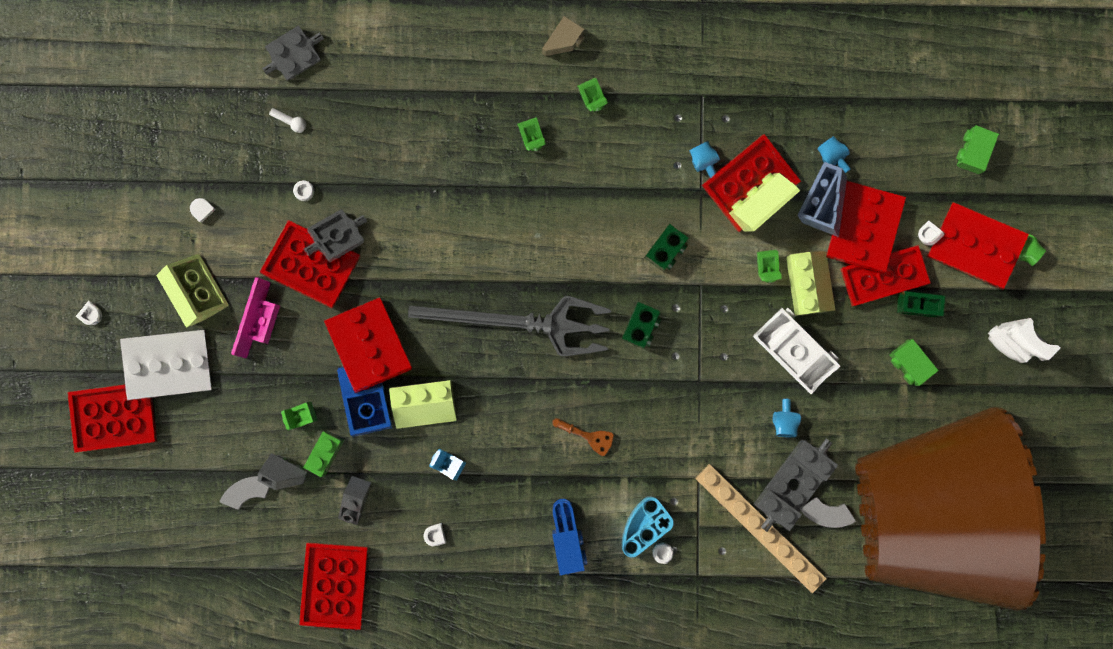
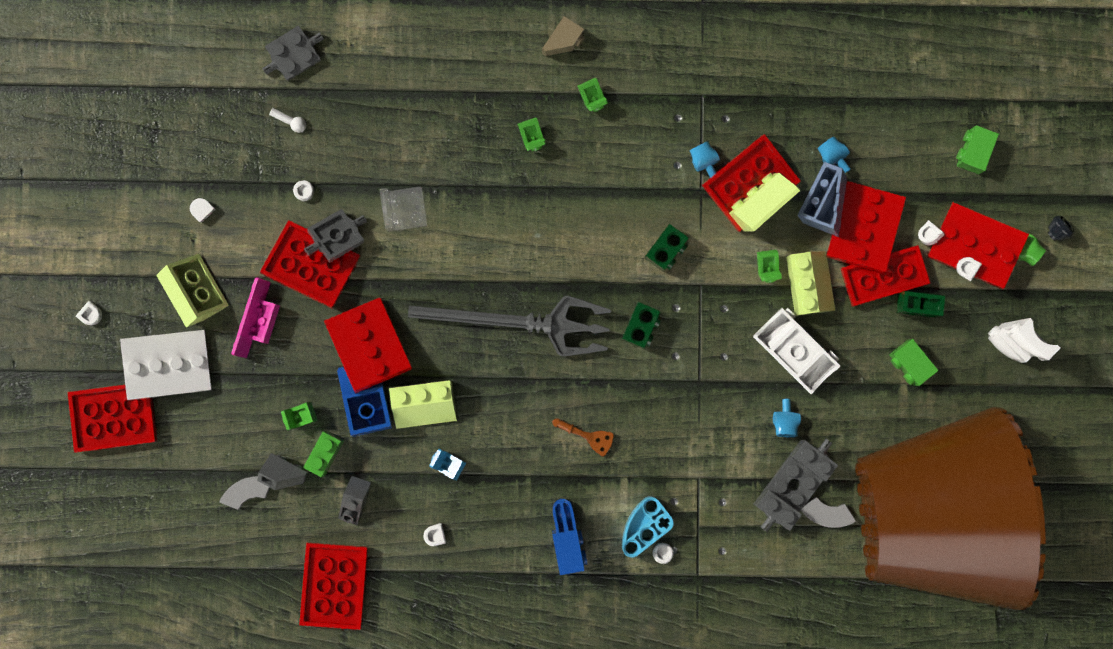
(403, 208): none -> clear bracket
(752, 521): tan plate -> none
(968, 268): none -> white tile
(1060, 229): none -> black cone

